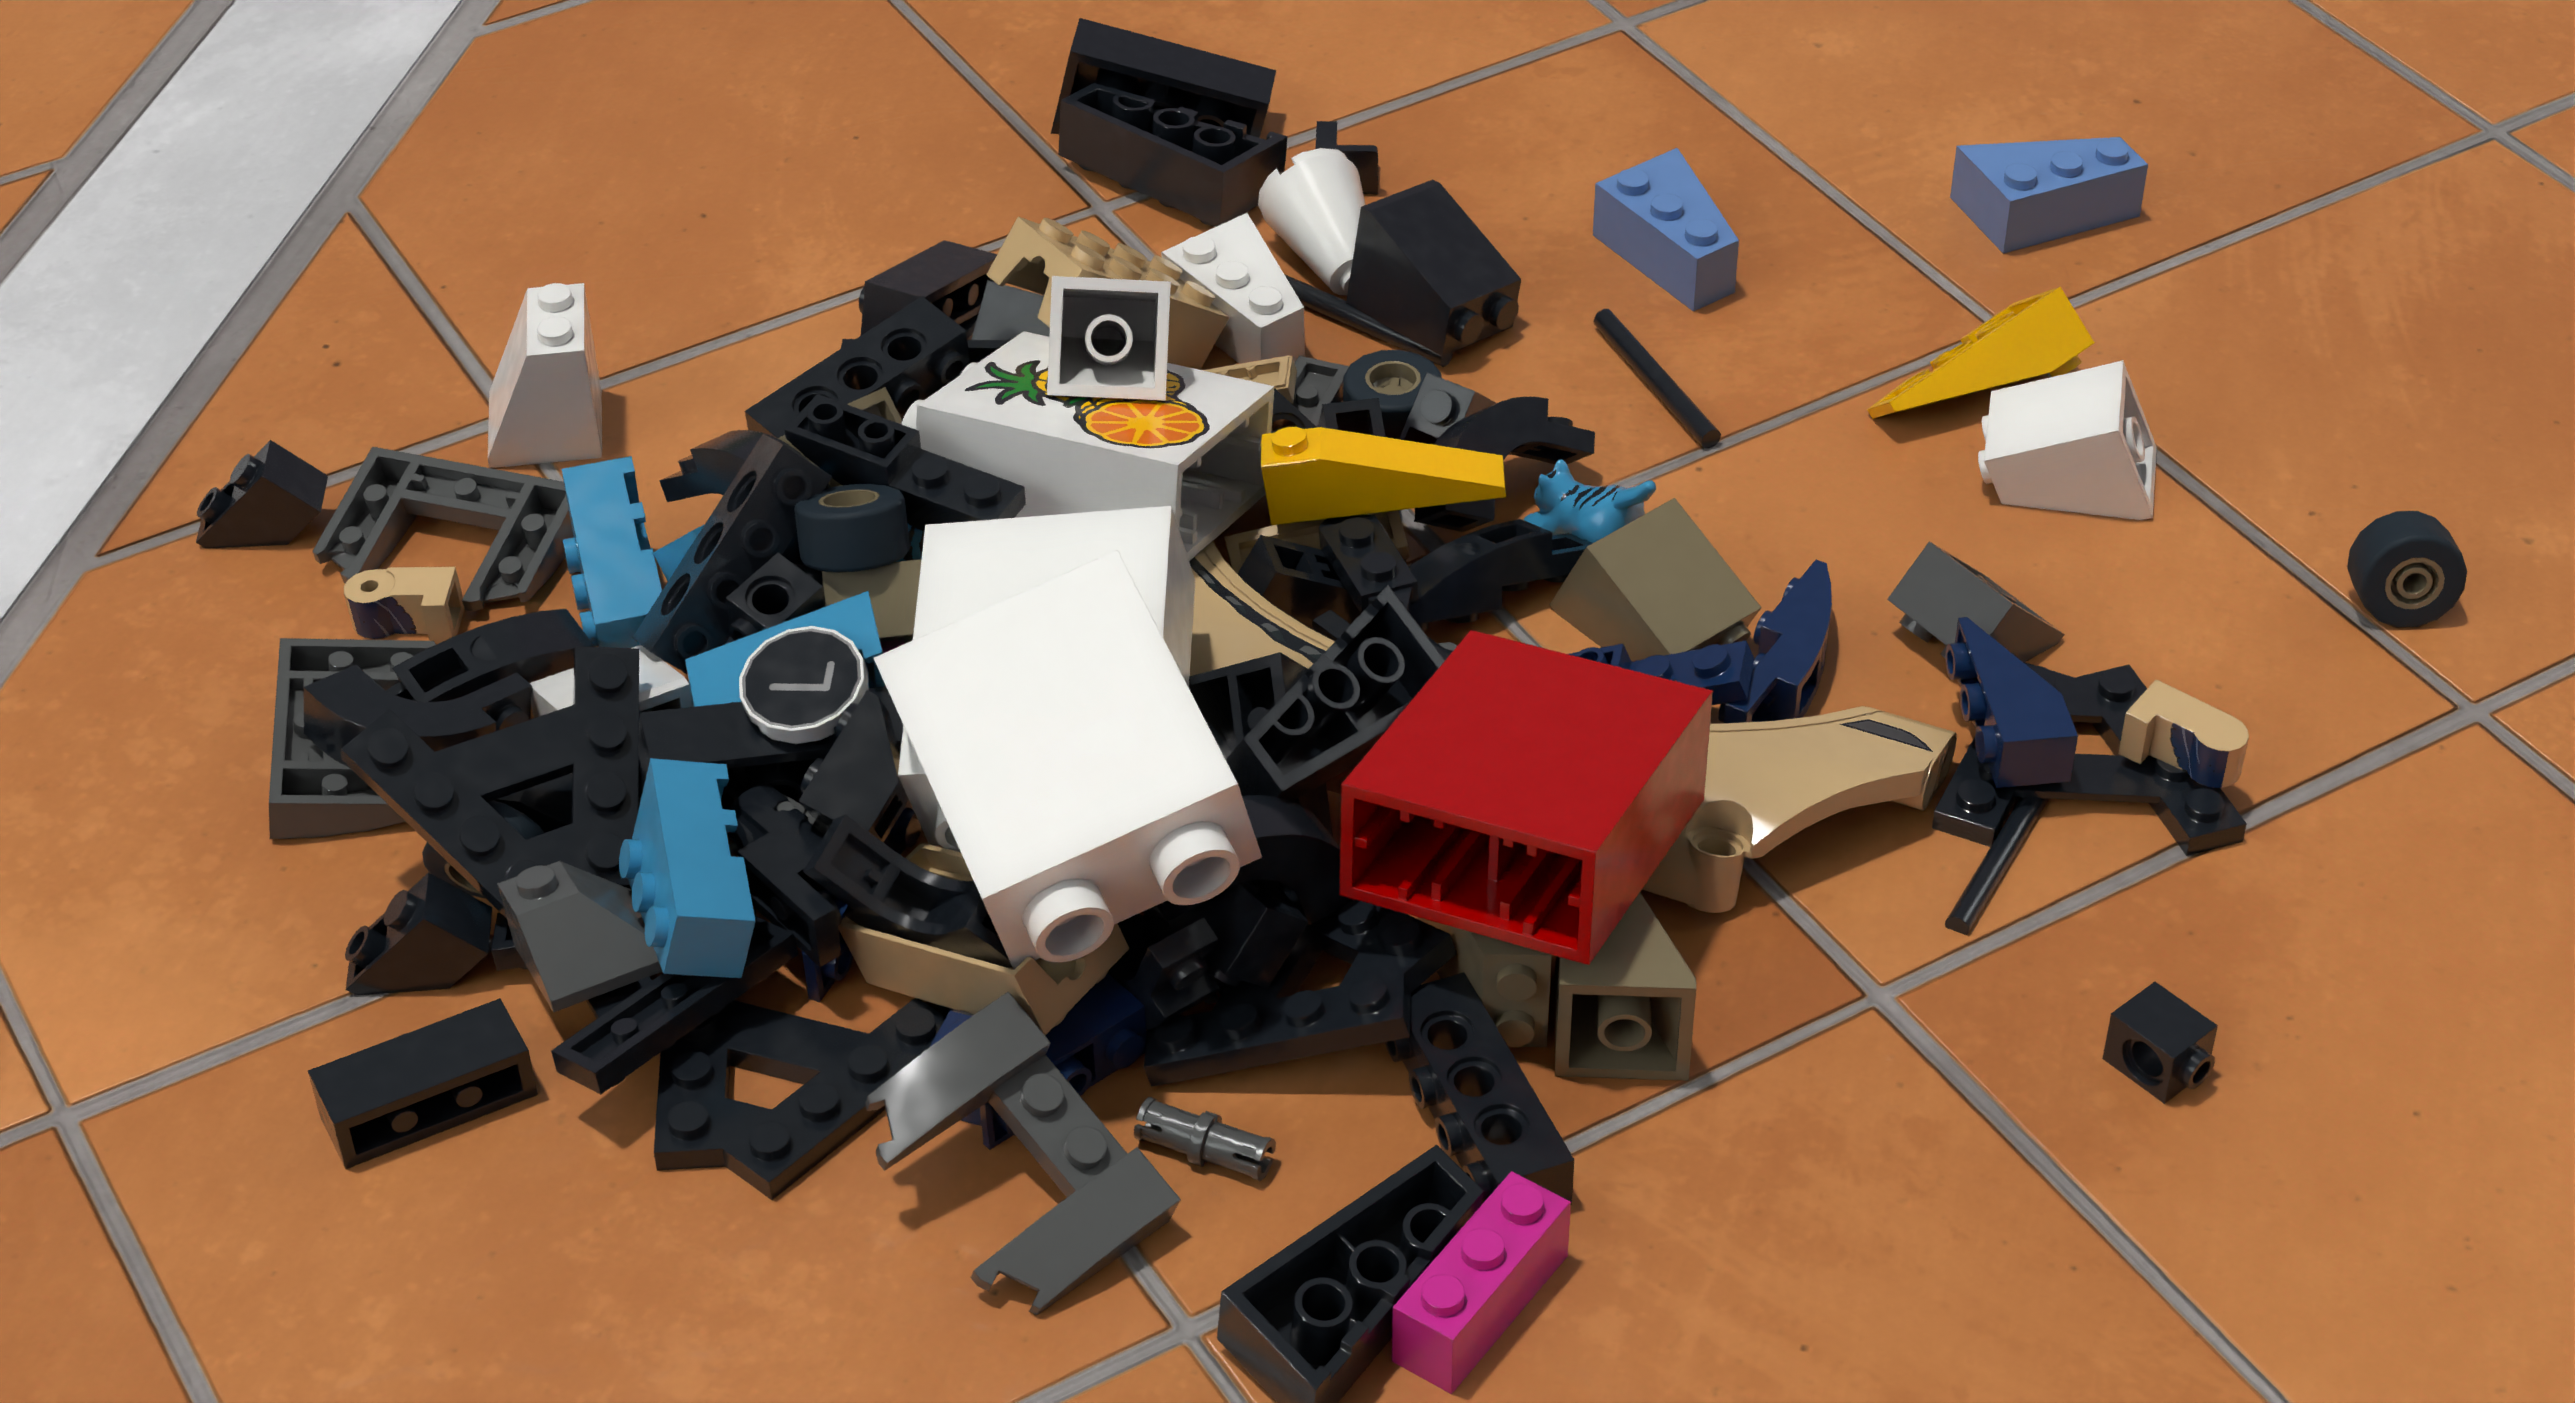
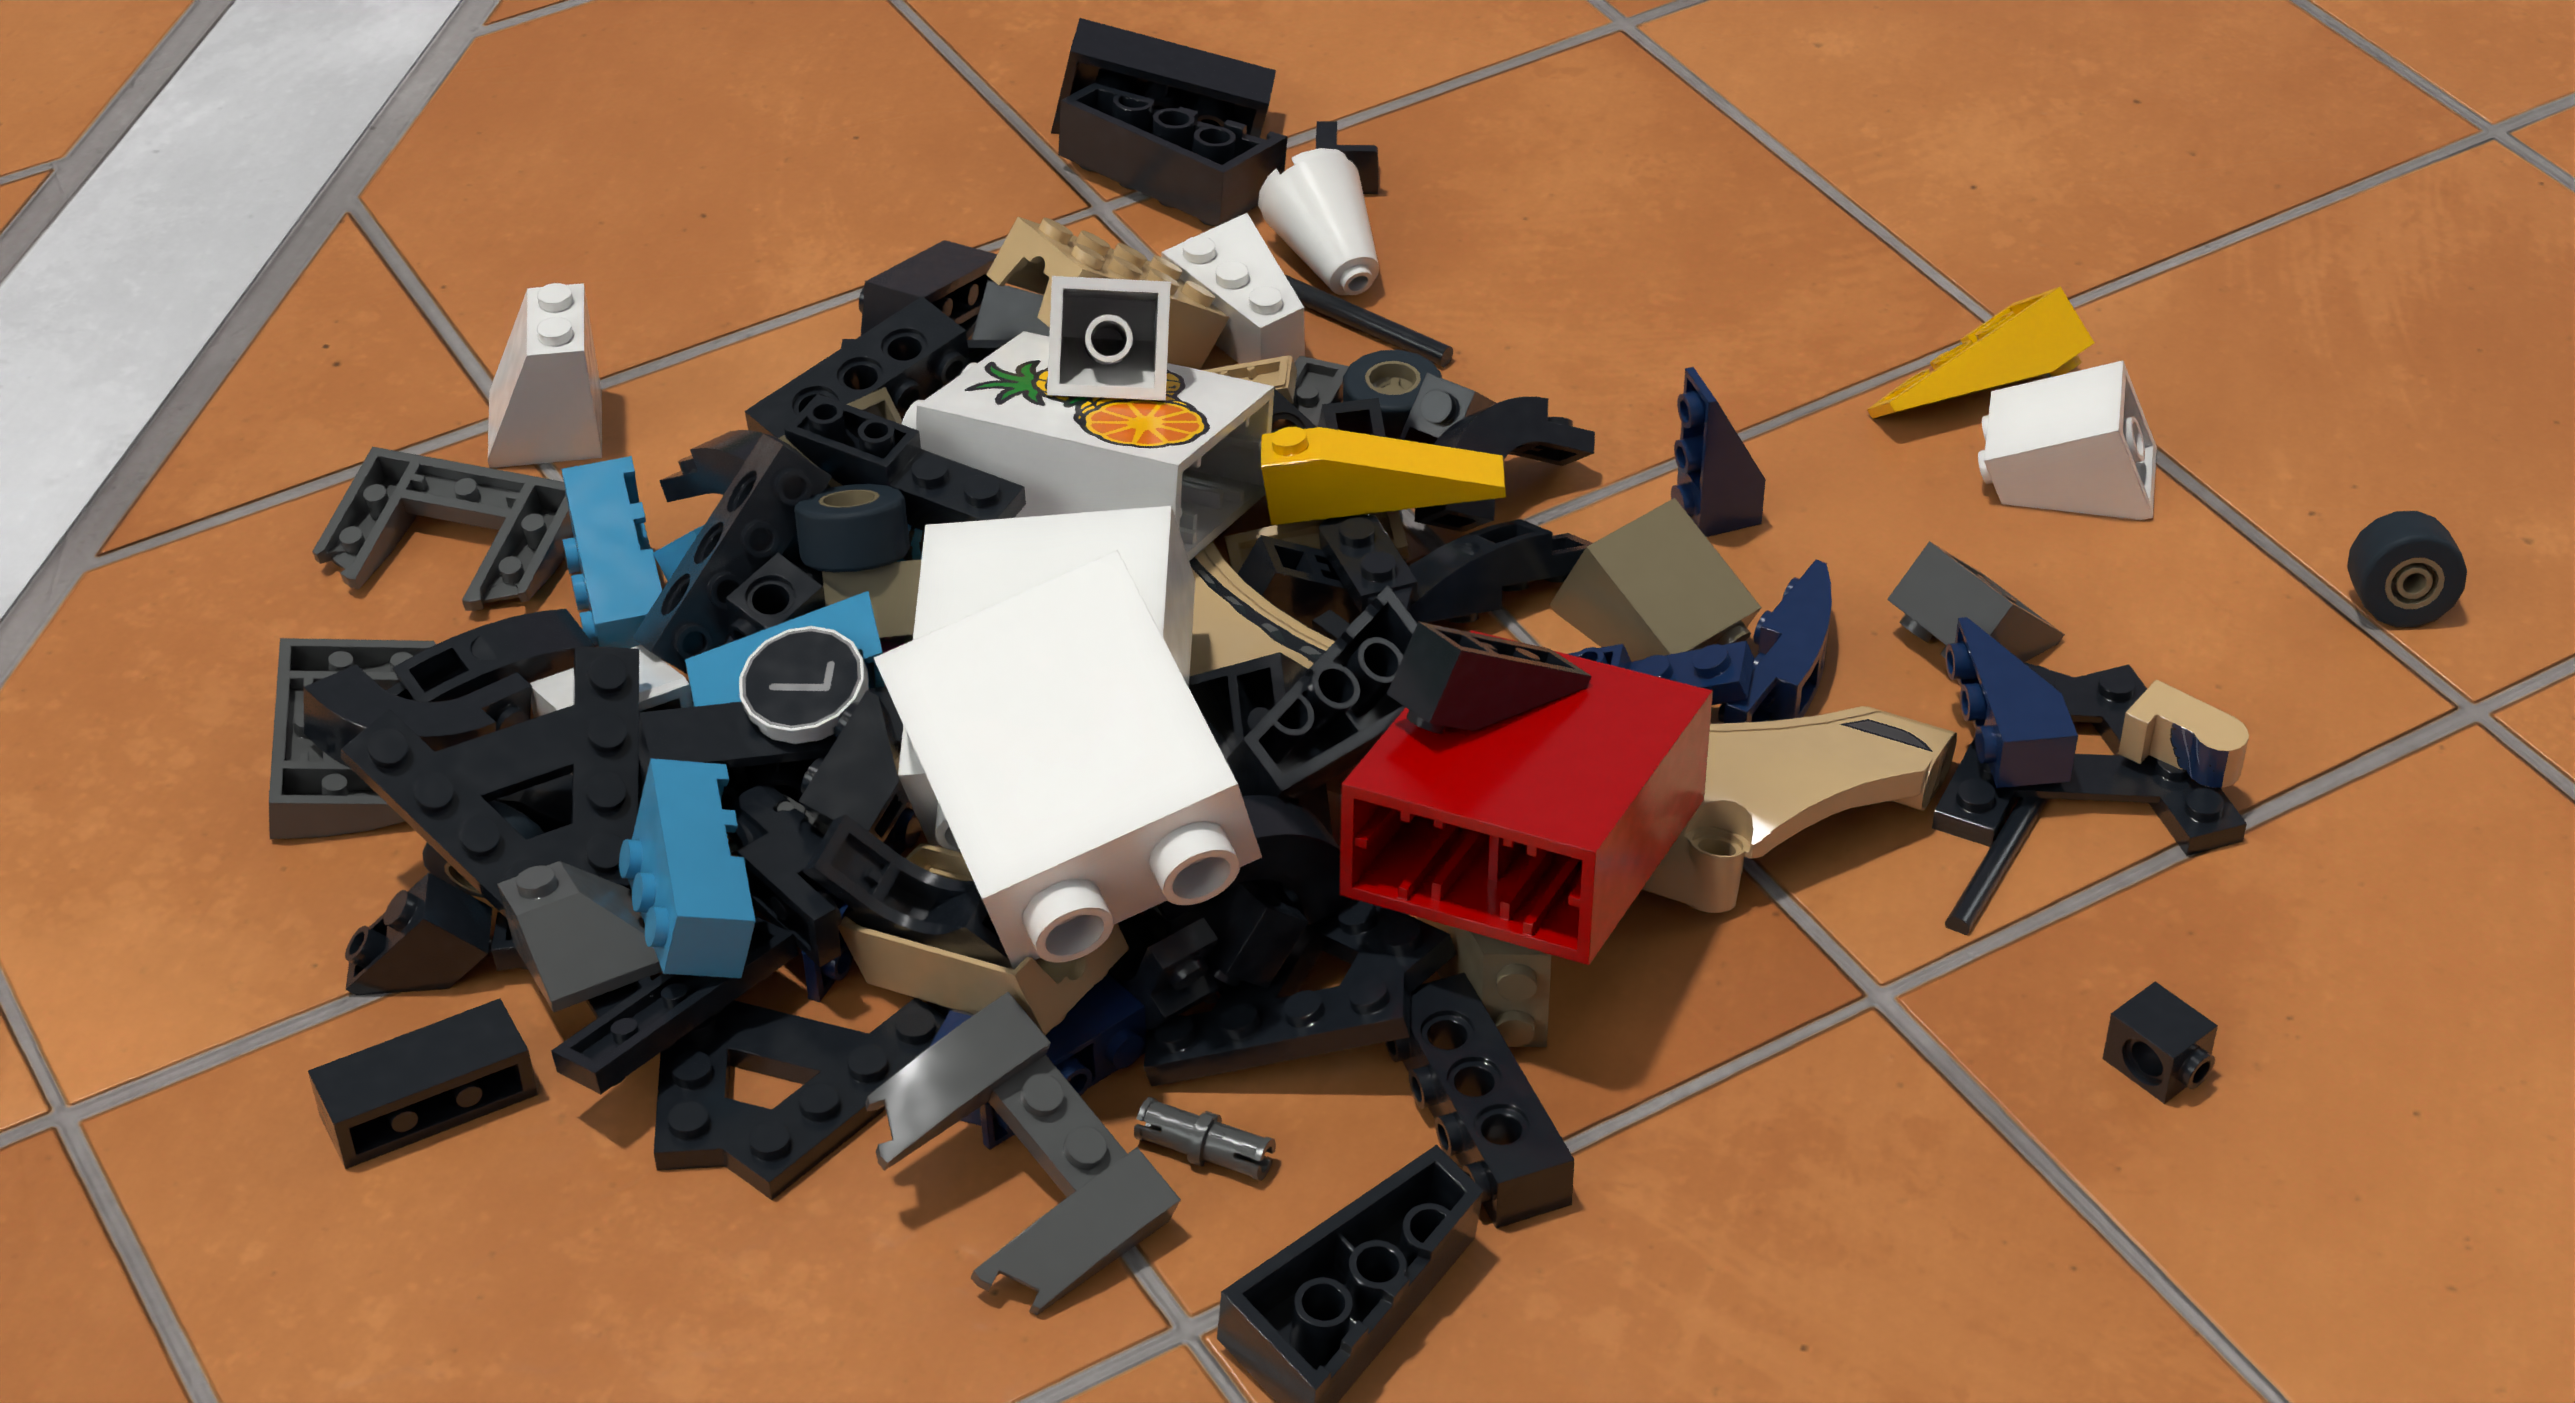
(263, 502): black slope -> none
(405, 602): tan leg -> none
(1430, 271): black slope -> none
(1477, 678): none -> slope
(1480, 1282): dark pink brick -> none
(1585, 509): dark azure animal -> none
(1628, 1007): dark tan slope -> none
(1657, 378): black bar -> none
(1668, 229): medium blue wedge -> none
(1715, 471): none -> dark blue slope
(2047, 188): medium blue wedge -> none

